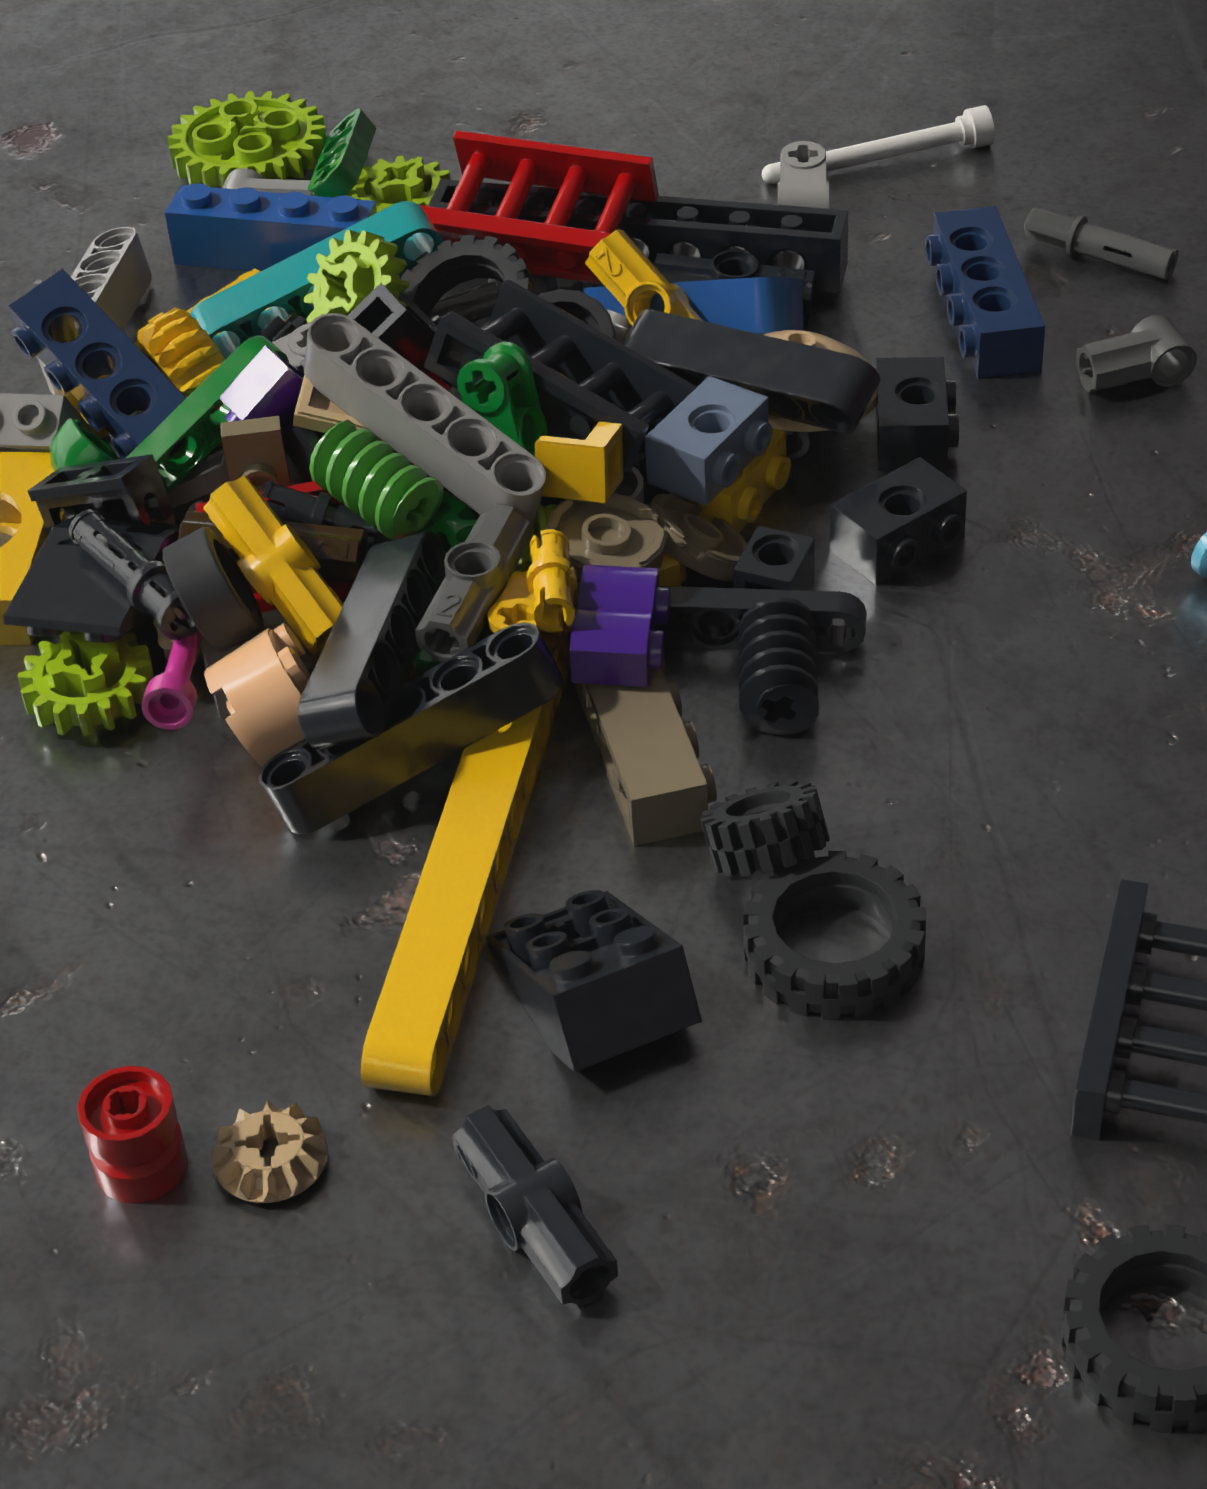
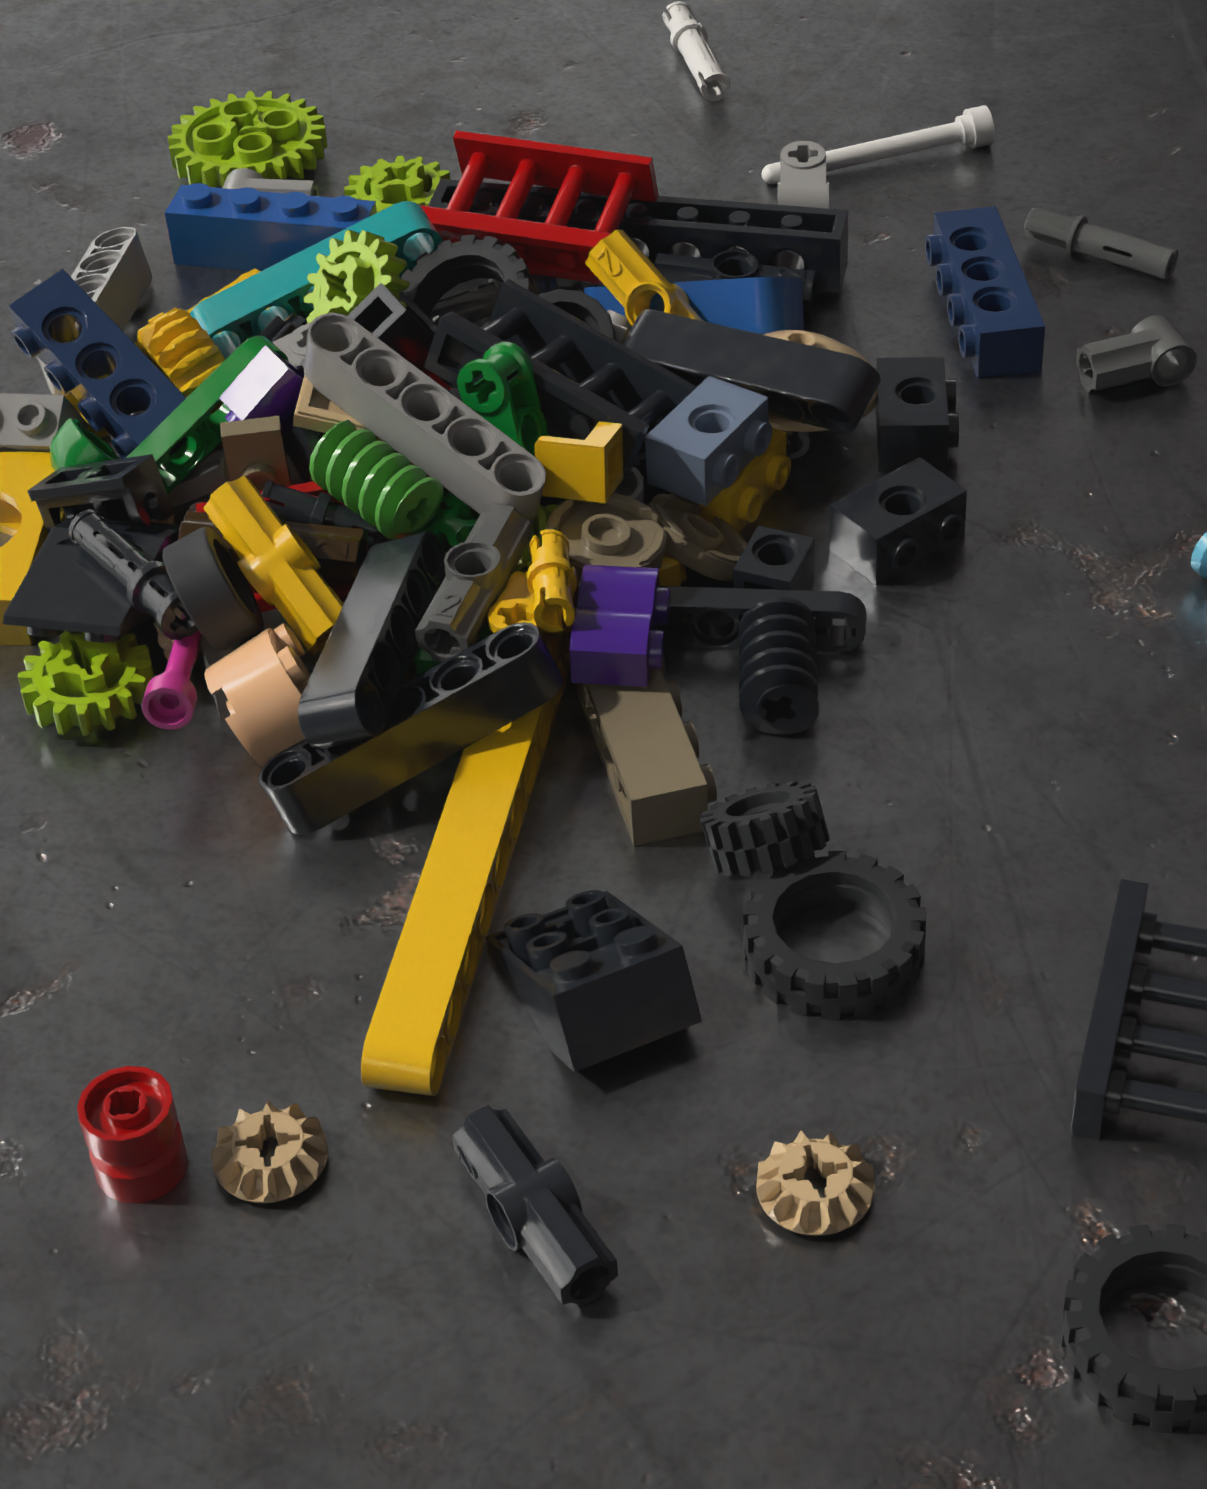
(343, 156): green beam -> none
(692, 42): none -> white pin
(795, 1203): none -> tan gear

